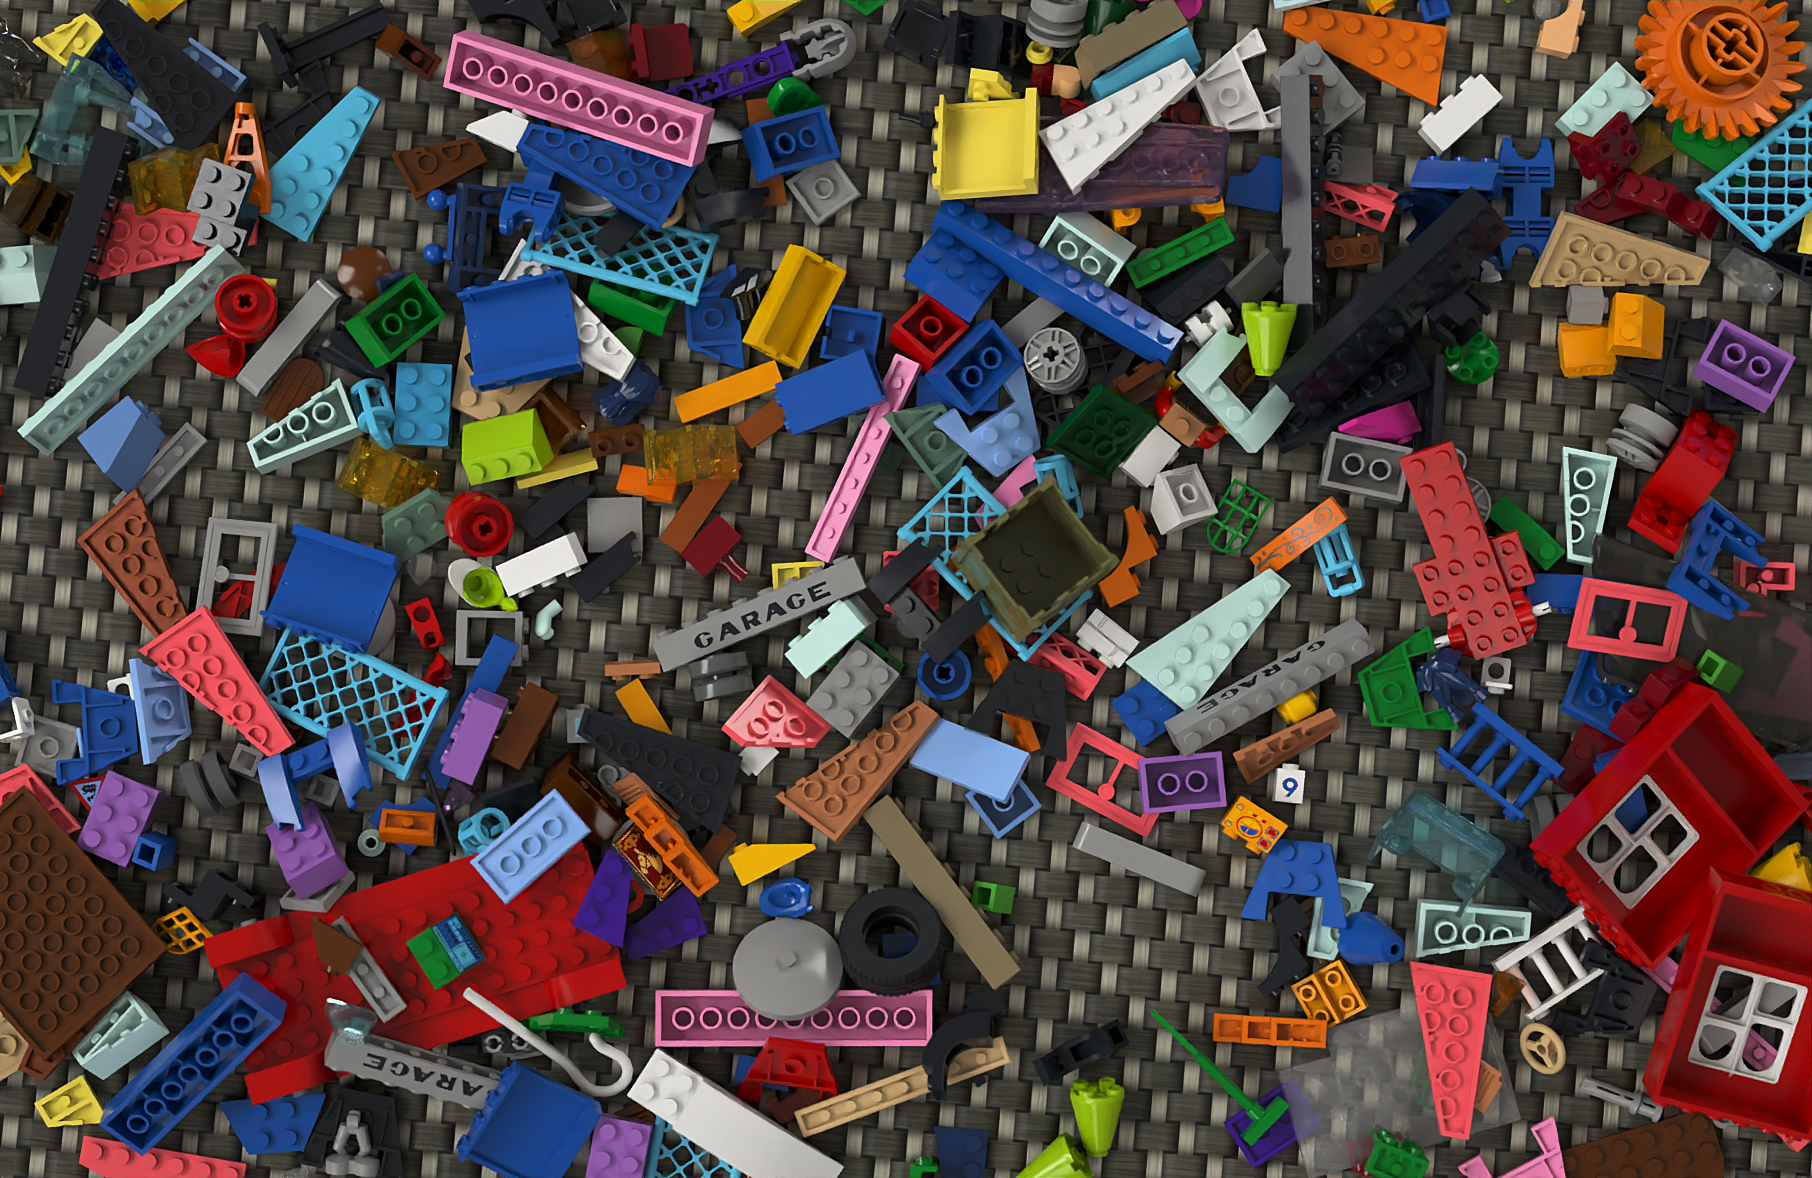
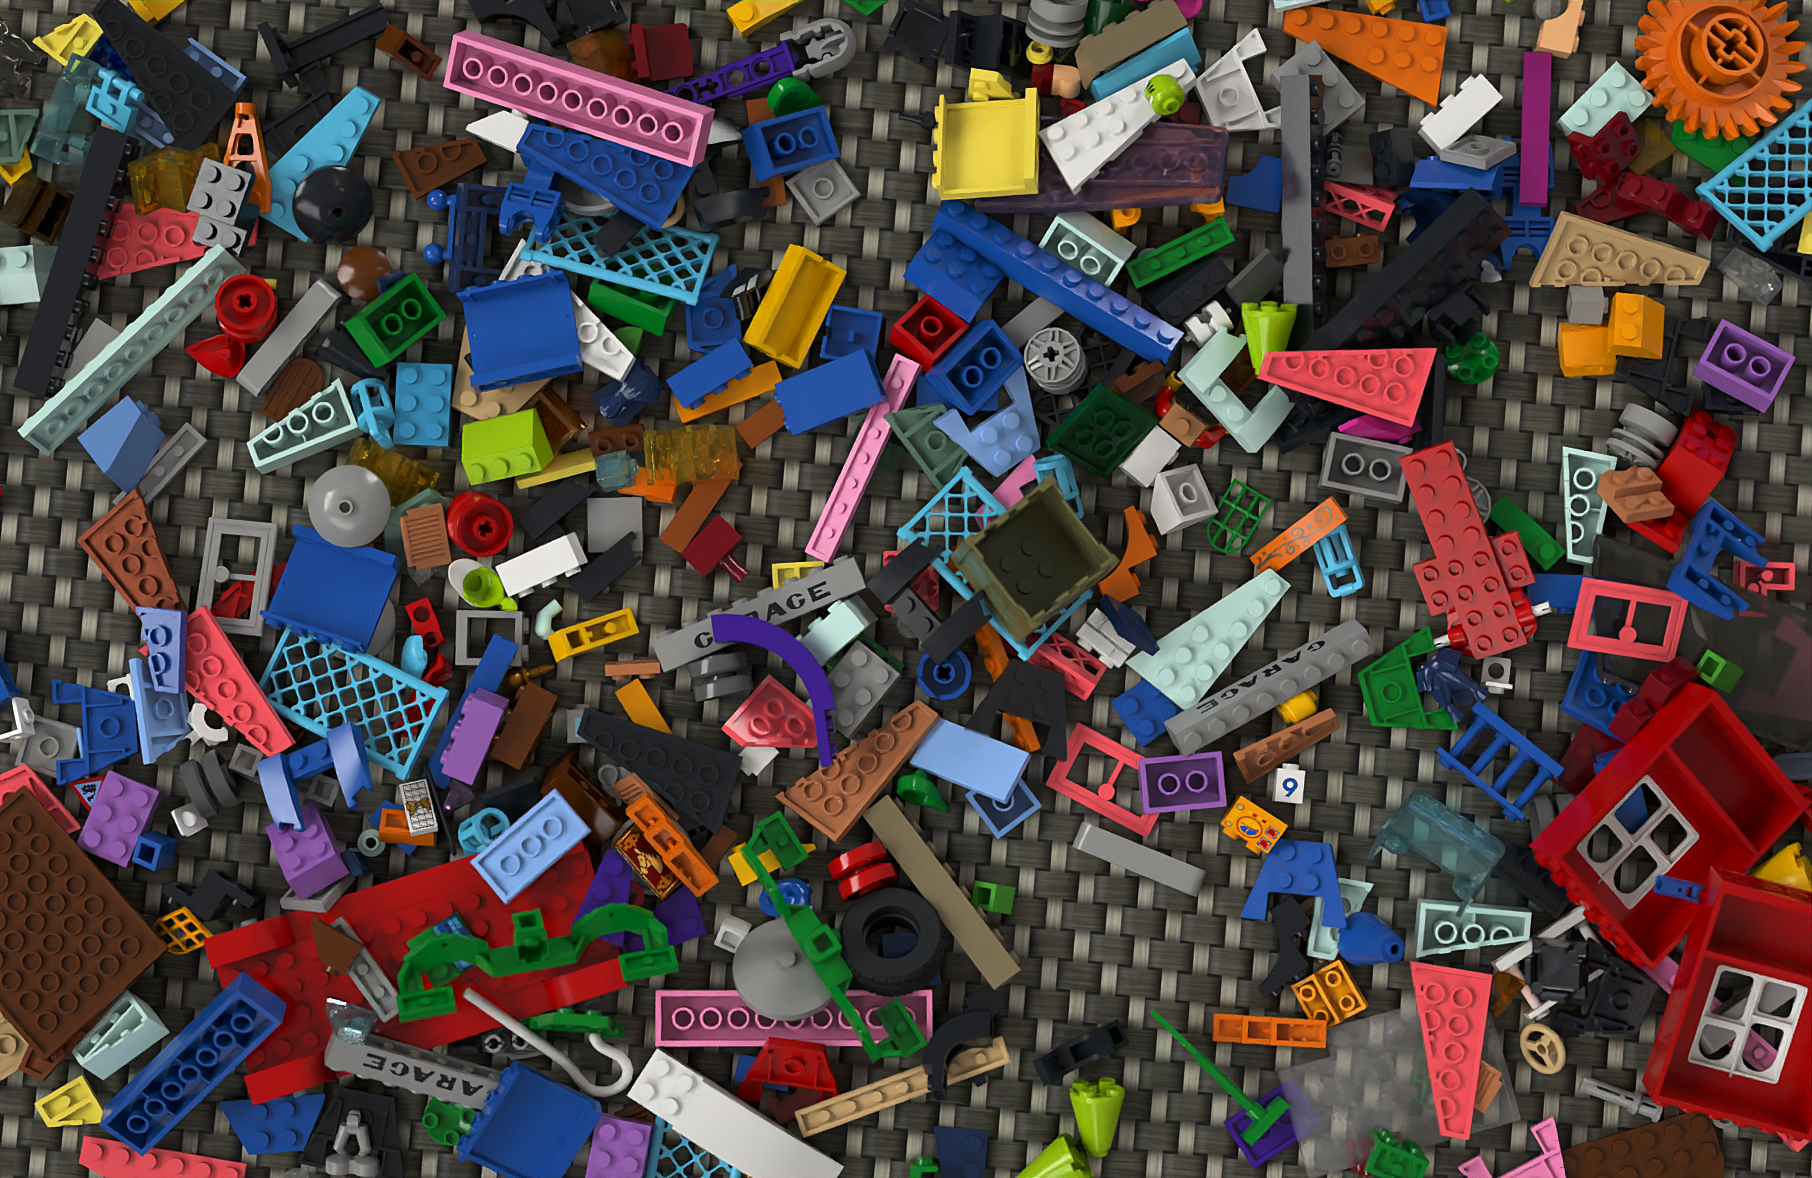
(111, 108): none -> medium azure plate
(166, 640): none -> wing
(188, 820): none -> white bracket
(201, 730): none -> white piece
(323, 192): none -> black dish
(356, 862): none -> dark blue tile
(367, 500): none -> light grey dish
(413, 656): none -> medium azure animal
(418, 807): none -> white tile
(425, 537): none -> nougat window
(447, 1121): none -> green dish
(514, 678): none -> pearl gold bar
(531, 952): none -> green piece
(592, 634): none -> yellow slope
(616, 470): none -> clear light blue brick
(711, 374): none -> blue brick
(732, 933): none -> white slope
(755, 631): none -> dark purple arch
(822, 944): none -> green piece
(862, 871): none -> red wheel
(921, 791): none -> green piece
(1129, 625): none -> dark blue tile
(1164, 94): none -> lime head
(1367, 380): none -> coral wing
(1394, 158): none -> black brick
(1478, 151): none -> light grey tile
(1535, 129): none -> magenta tile
(1558, 969): none -> black panel
(1634, 494): none -> nougat plate
(1677, 888): none -> blue bar

